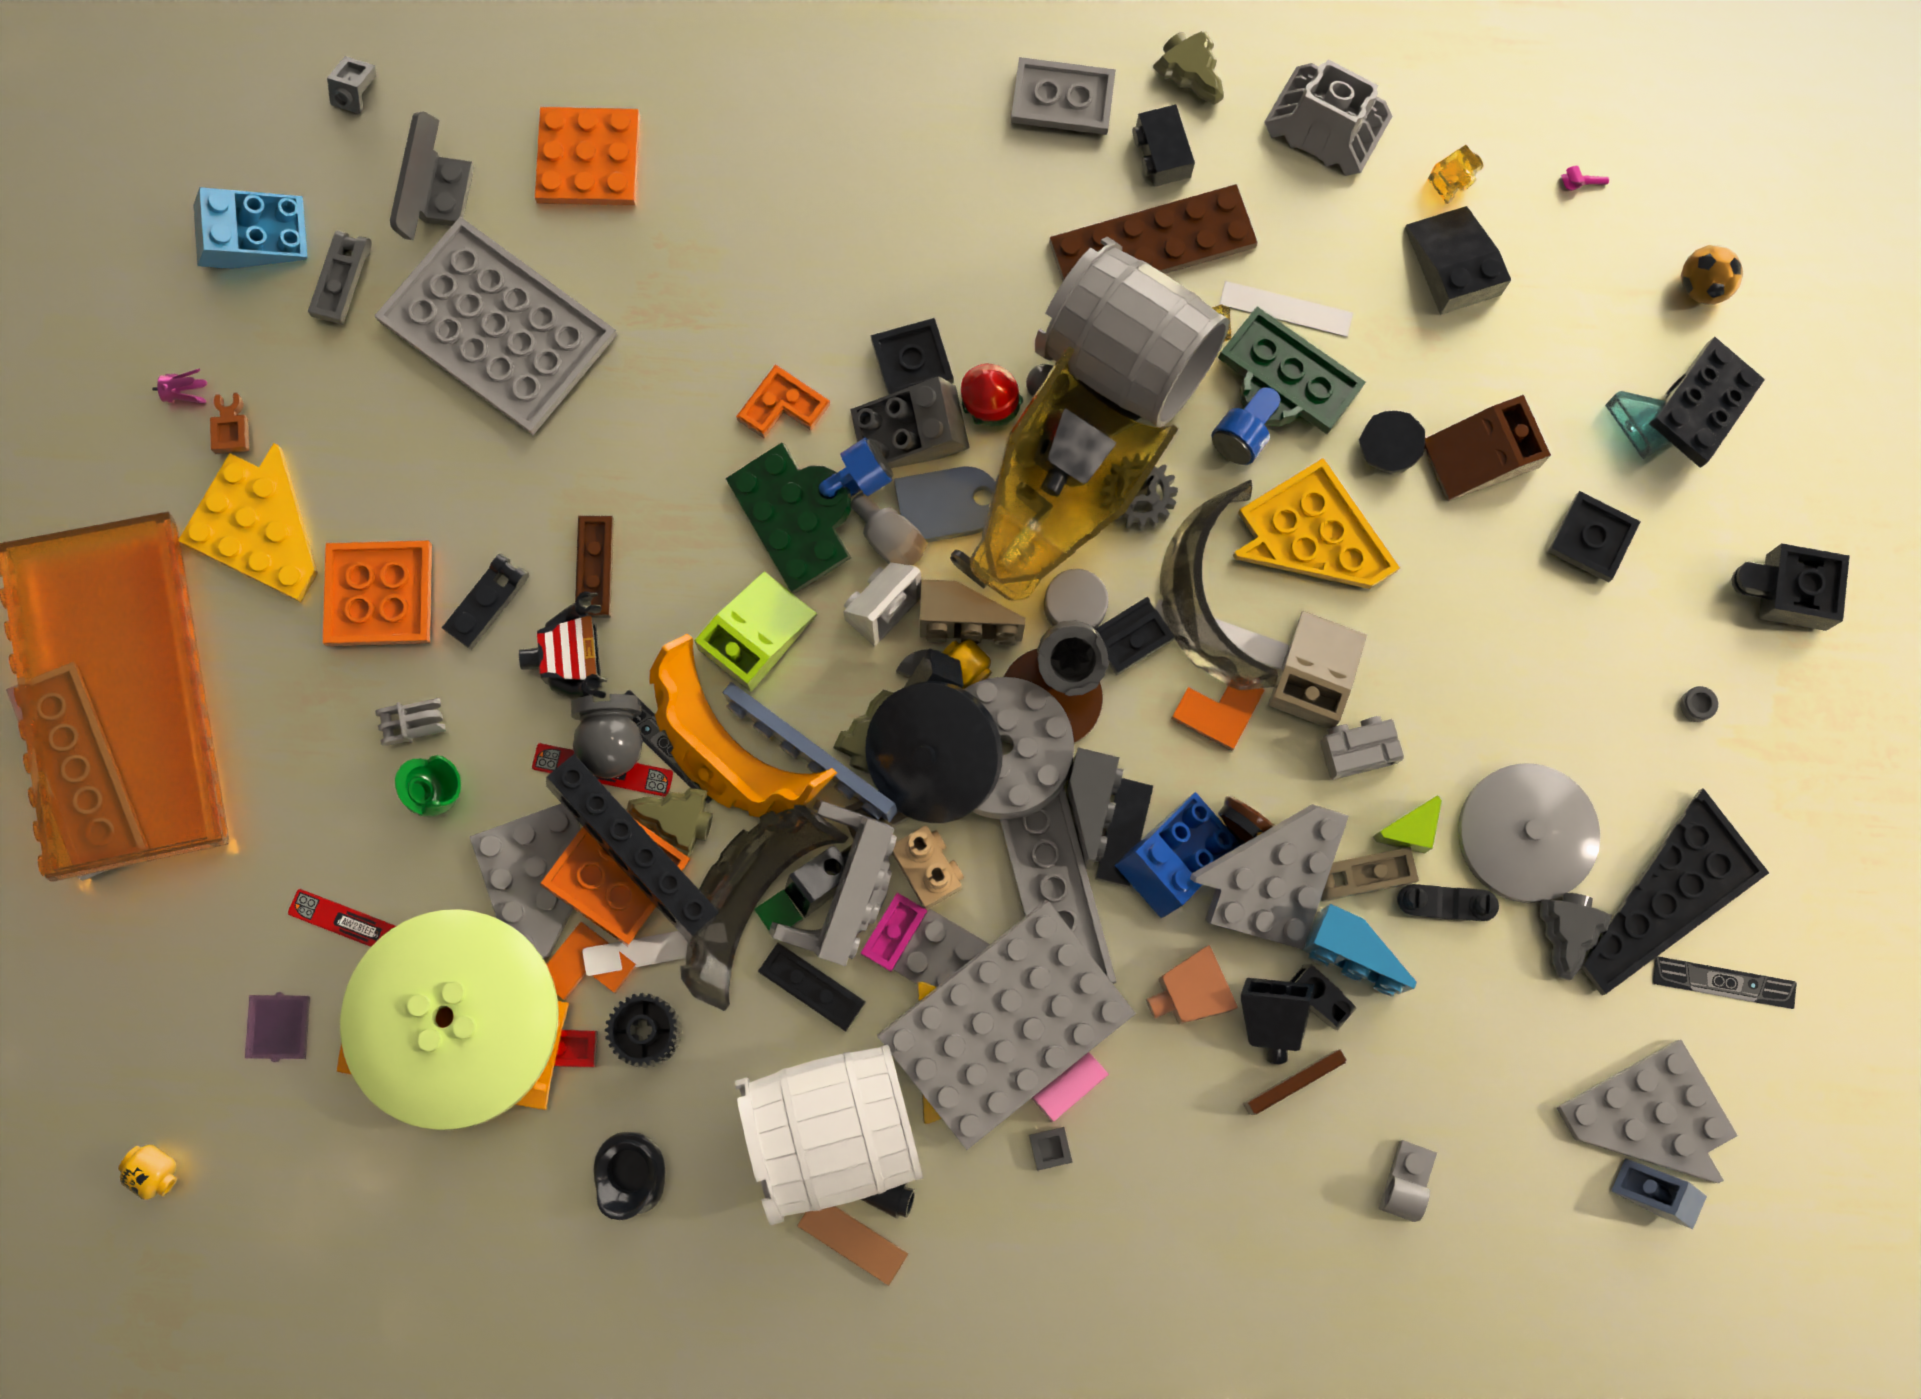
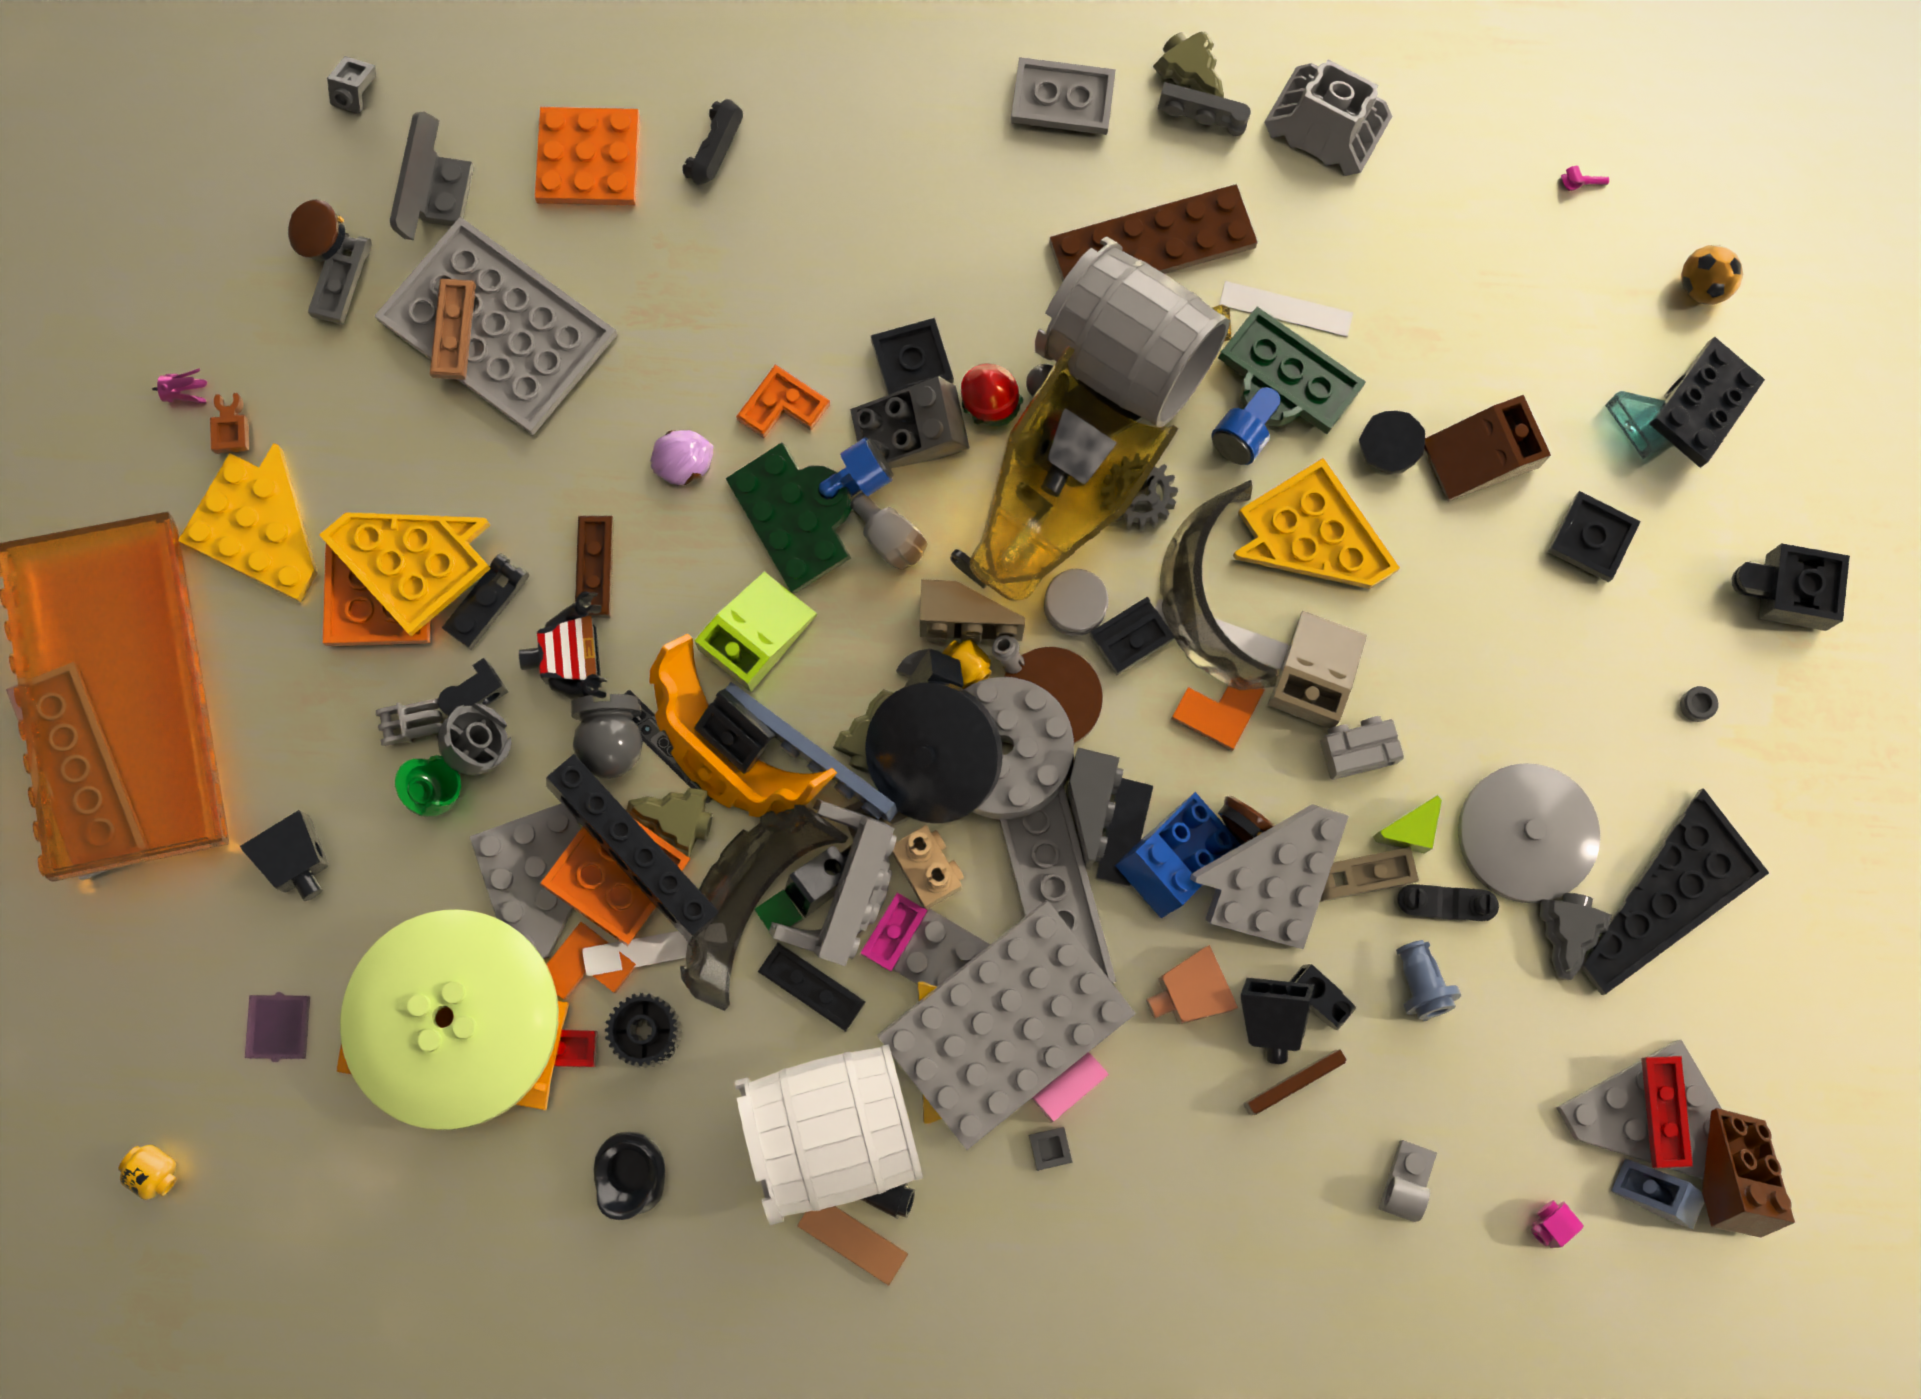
(248, 228): dark azure slope -> none
(289, 855): none -> black torso
(316, 230): none -> reddish brown piece
(338, 918): sticker -> none
(410, 560): none -> yellow wing
(452, 329): none -> medium nougat tile
(473, 739): none -> dark grey cylinder
(480, 689): none -> black leg
(639, 778): sticker -> none
(681, 456): none -> lavender hair
(725, 123): none -> black piece
(734, 731): none -> black plate
(883, 601): white slope -> none
(943, 502): sand blue tile -> none
(1007, 651): none -> light grey pin
(1072, 657): dark grey tile -> none
(1164, 145): black brick -> none
(1204, 108): none -> dark grey plate
(1355, 947): dark azure slope -> none
(1426, 983): none -> sand blue piece
(1455, 173): clear yellow brick -> none
(1458, 259): black slope -> none
(1556, 1225): none -> dark pink plate
(1666, 1112): none -> red plate
(1725, 982): sticker -> none
(1743, 1177): none -> reddish brown slope

